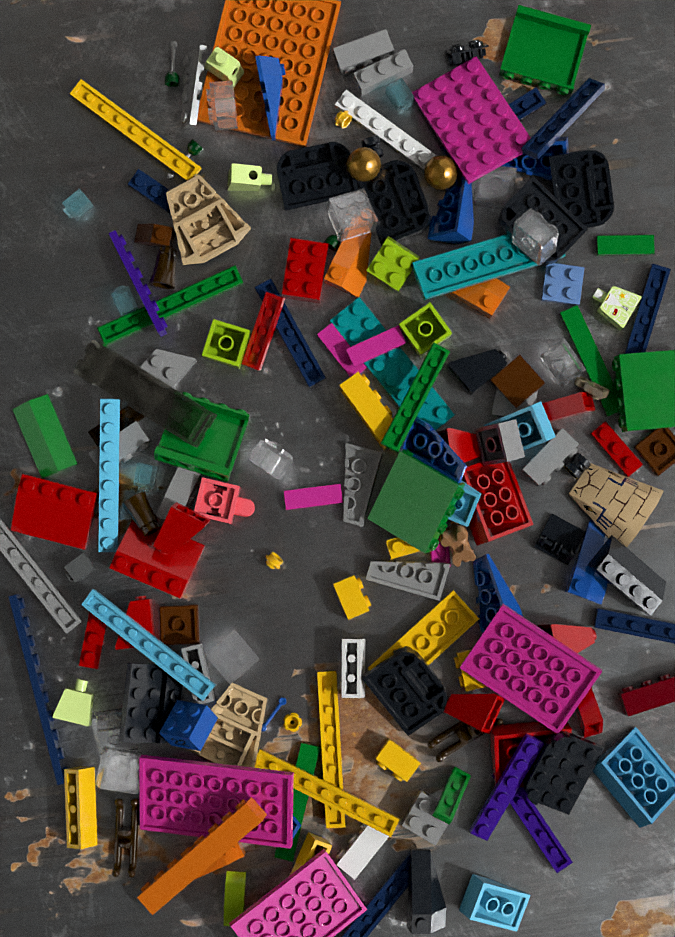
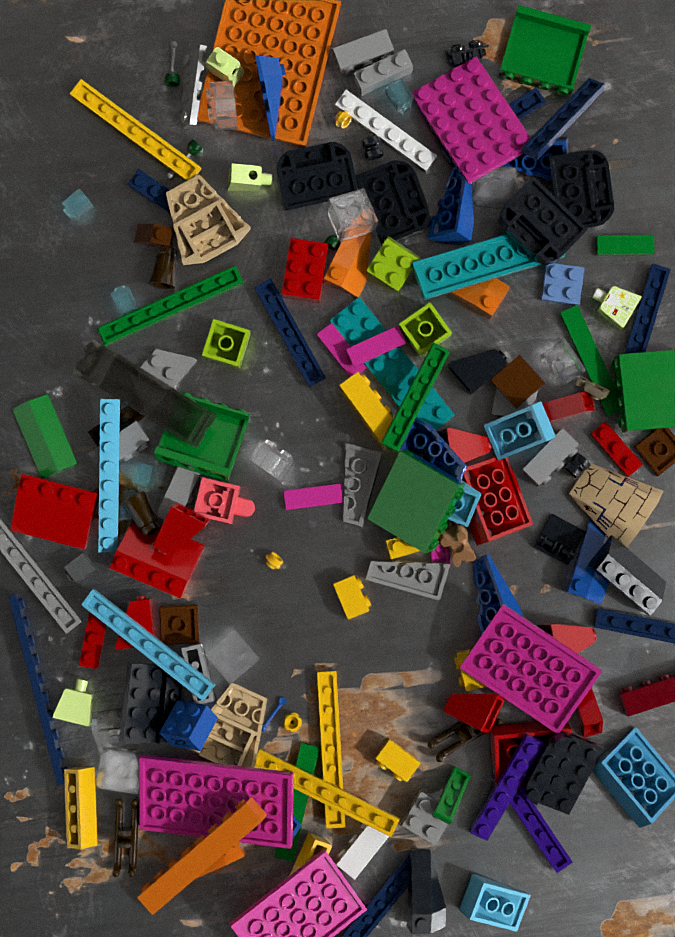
(135, 275): dark purple plate -> none
(234, 895): lime brick -> none
(263, 331): red plate -> none
(353, 668): white brick -> none
(363, 164): pearl gold piece -> none
(407, 689): black plate -> none
(435, 630): yellow plate -> none
(441, 172): pearl gold piece -> none
(499, 442): flat silver slope -> none
(535, 236): clear brick -> none

